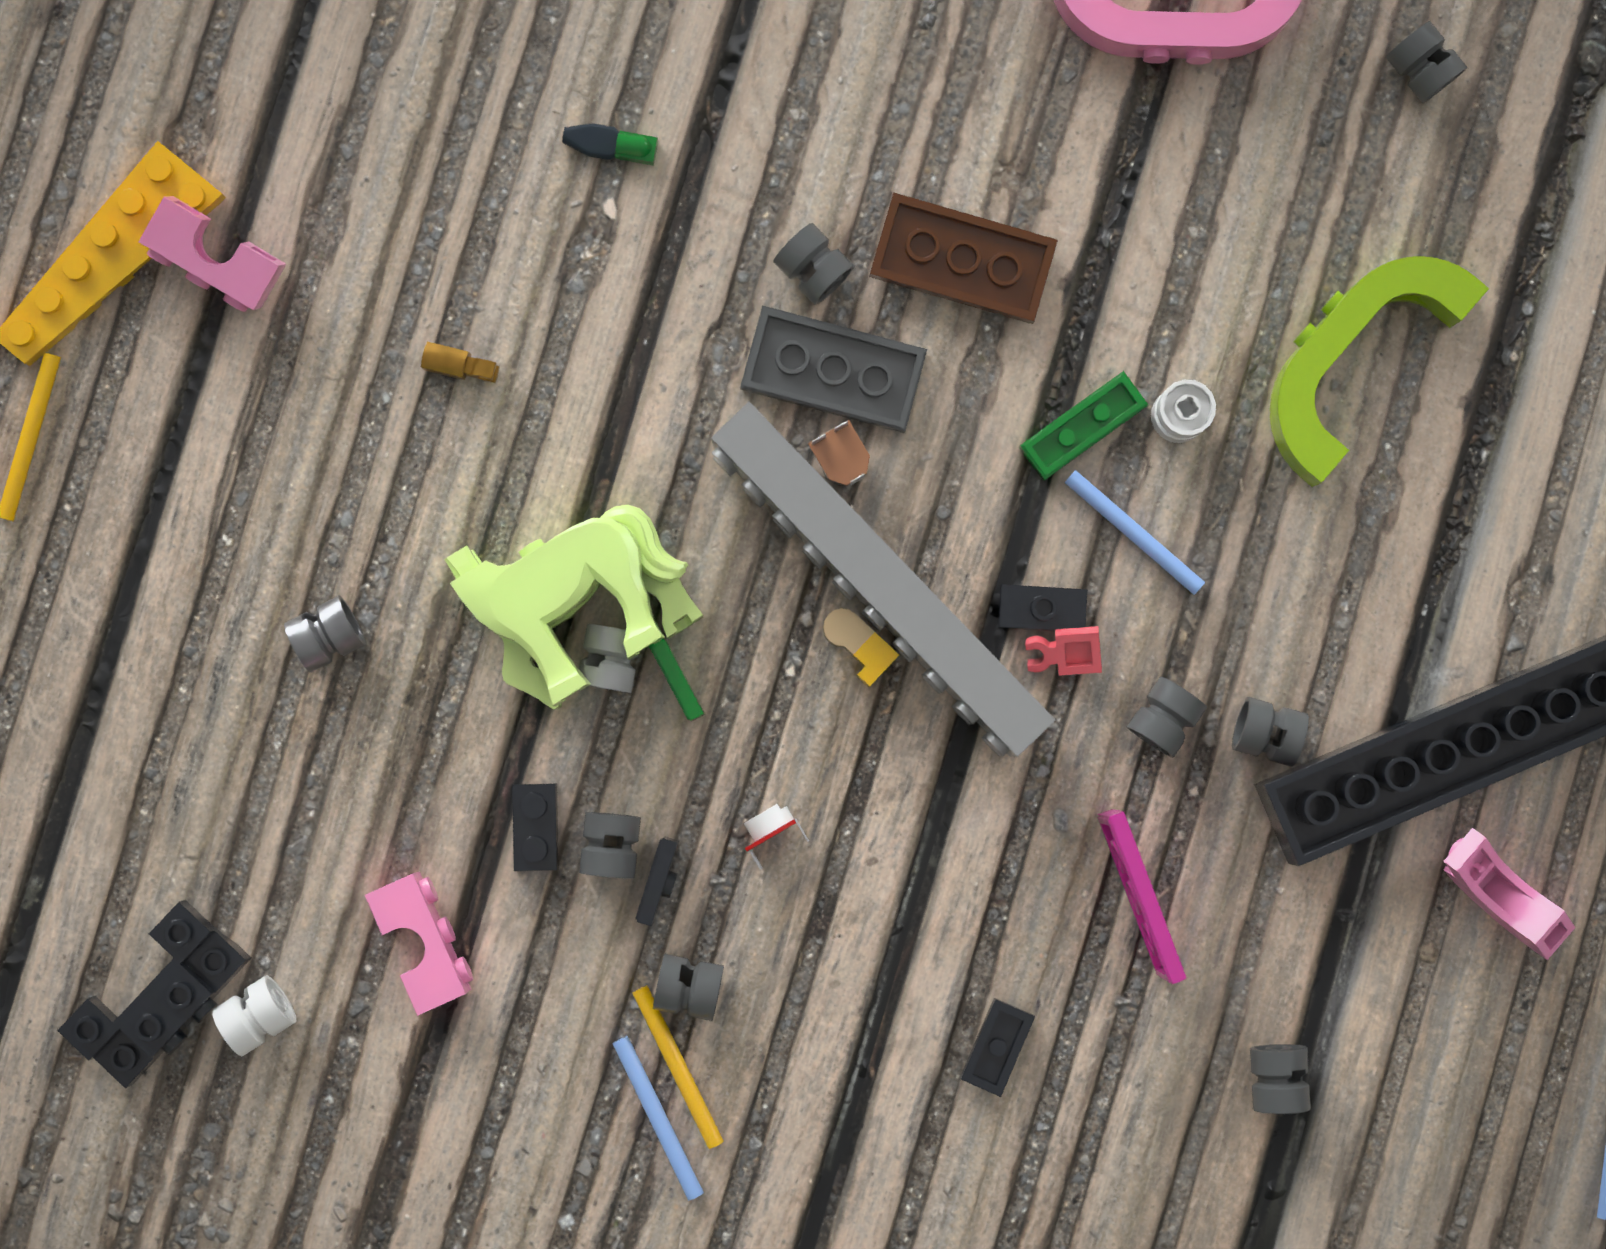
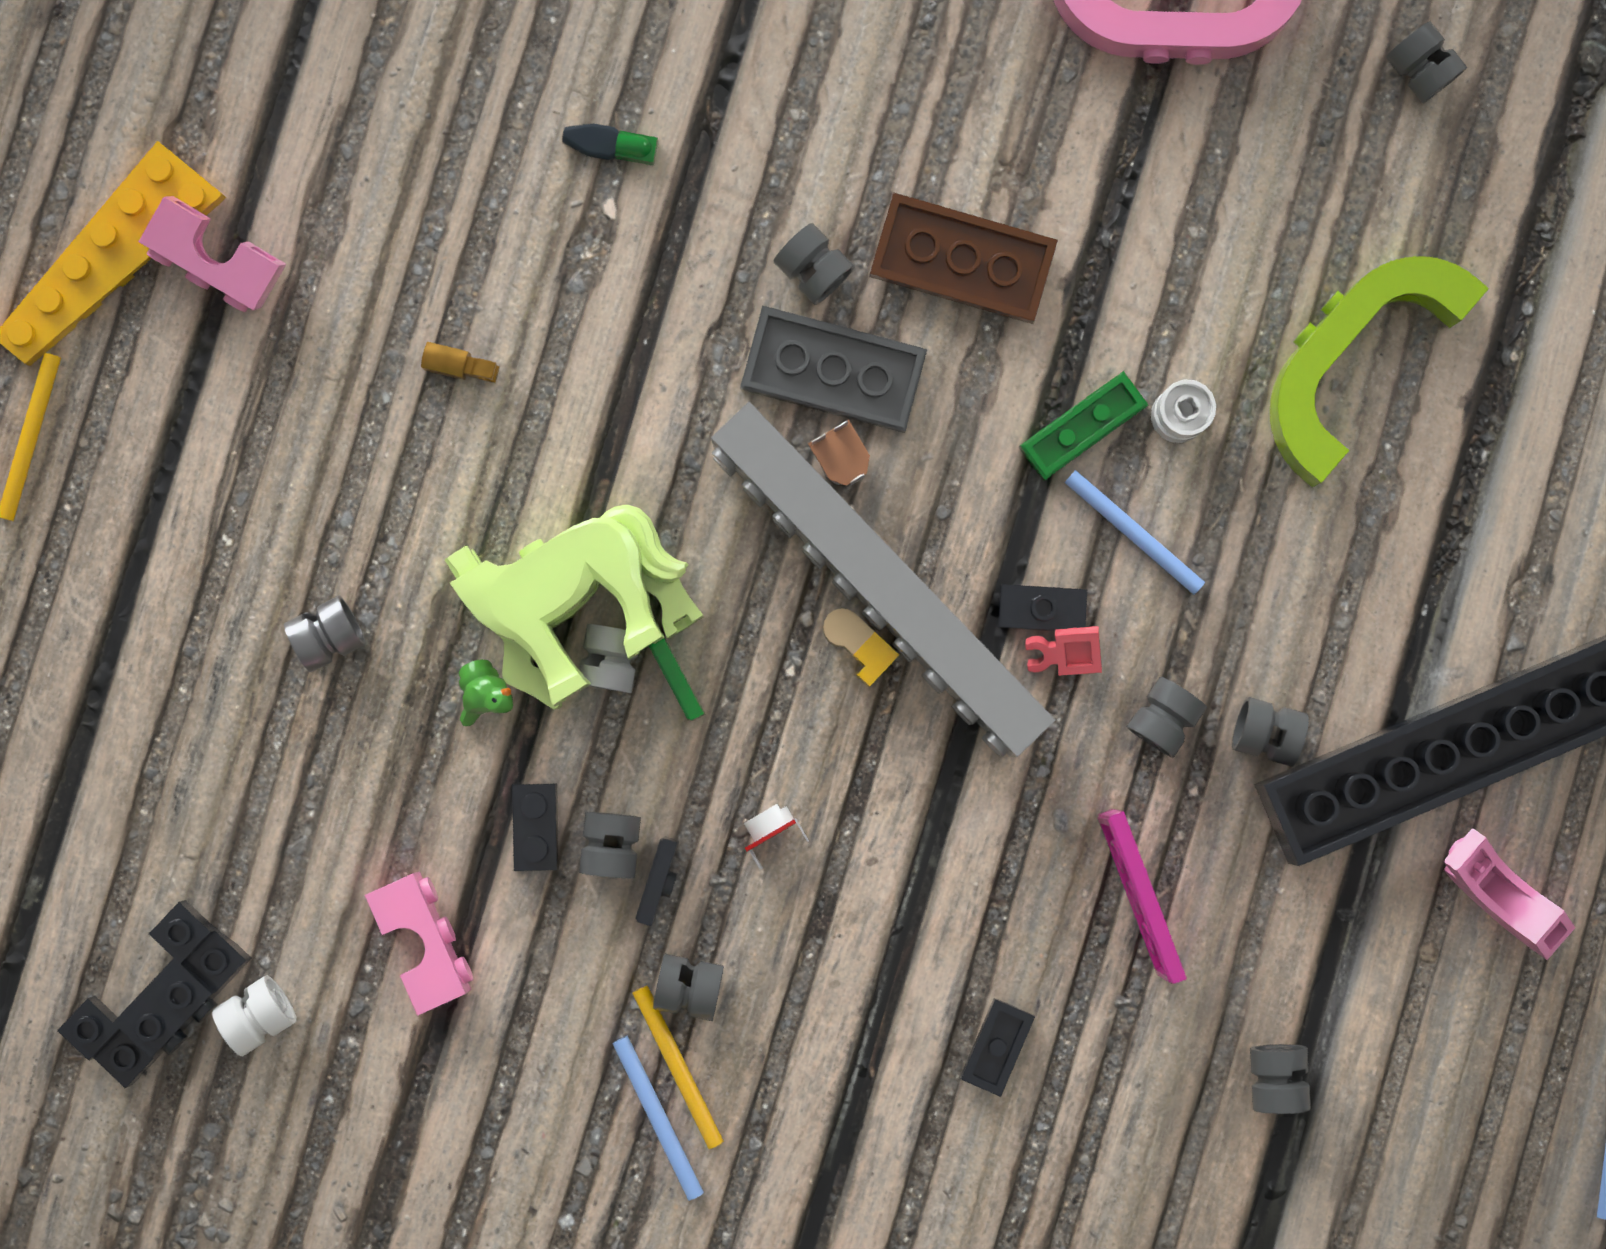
(482, 691): none -> bright green animal

